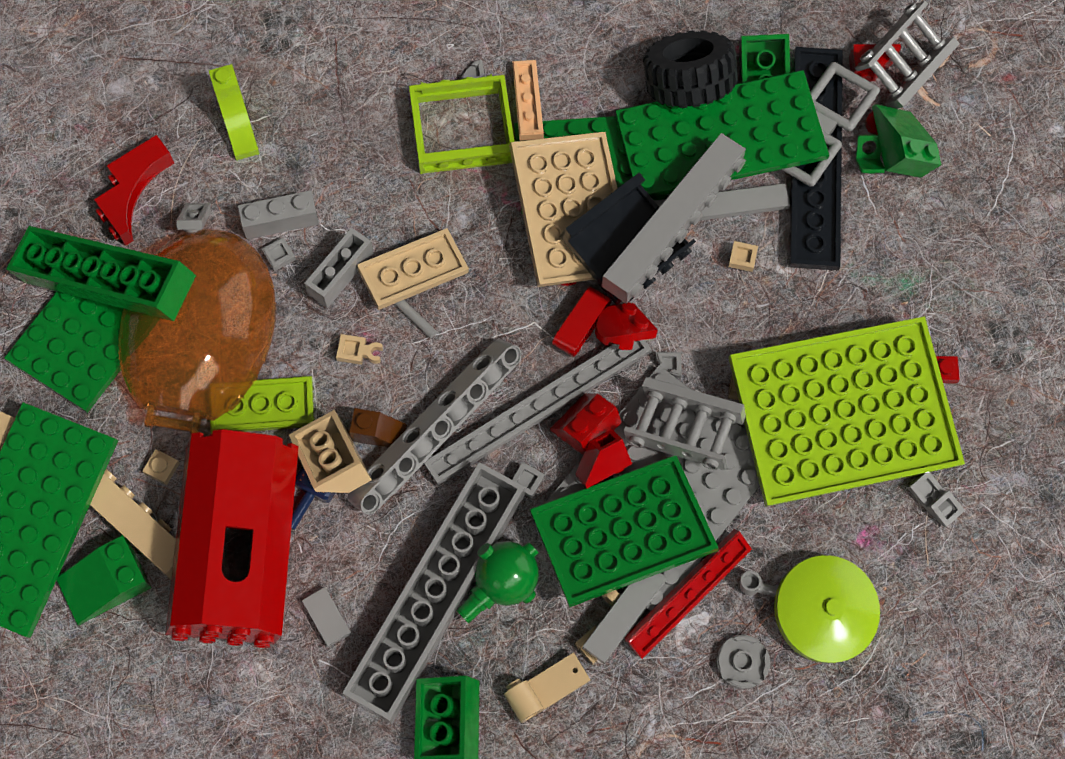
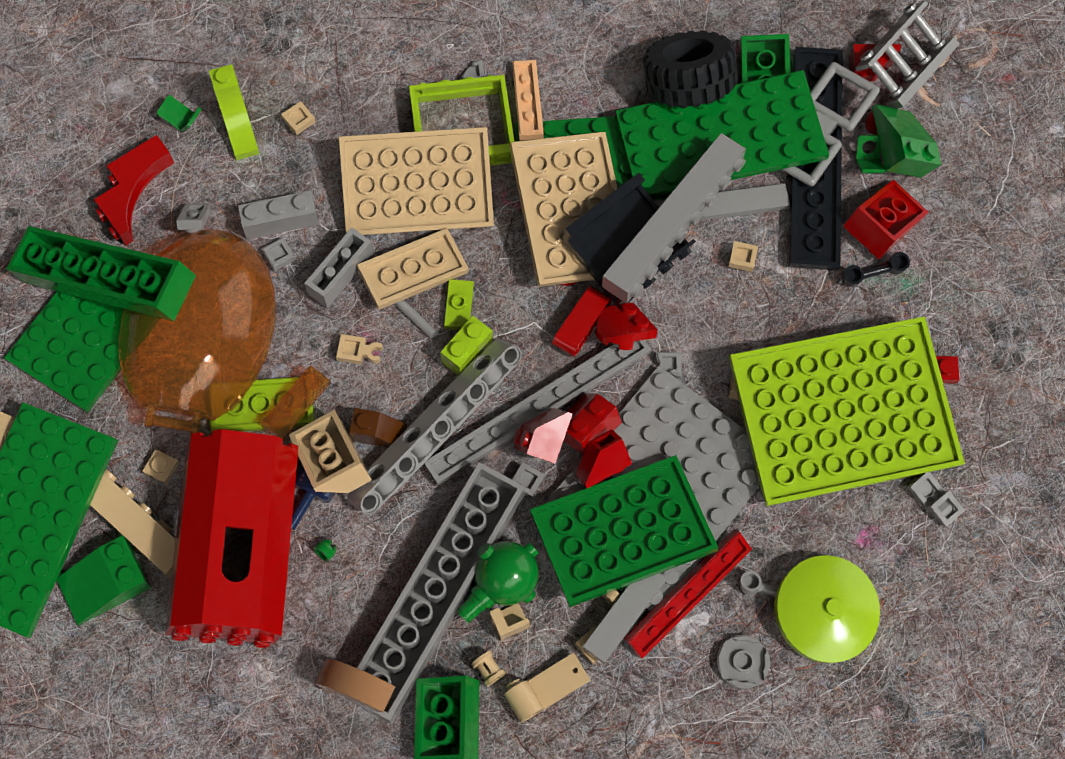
(177, 114): none -> green bracket
(296, 402): none -> clear orange plate
(298, 118): none -> tan plate
(324, 549): none -> green hinge
(326, 617): light grey tile -> none
(354, 684): none -> medium nougat arch
(416, 181): none -> tan plate
(458, 303): none -> lime plate
(466, 345): none -> lime piece
(495, 674): none -> tan bush
(509, 621): none -> tan panel
(543, 434): none -> slope
(682, 399): light grey fence -> none
(885, 219): none -> red slope
(895, 265): none -> black bar

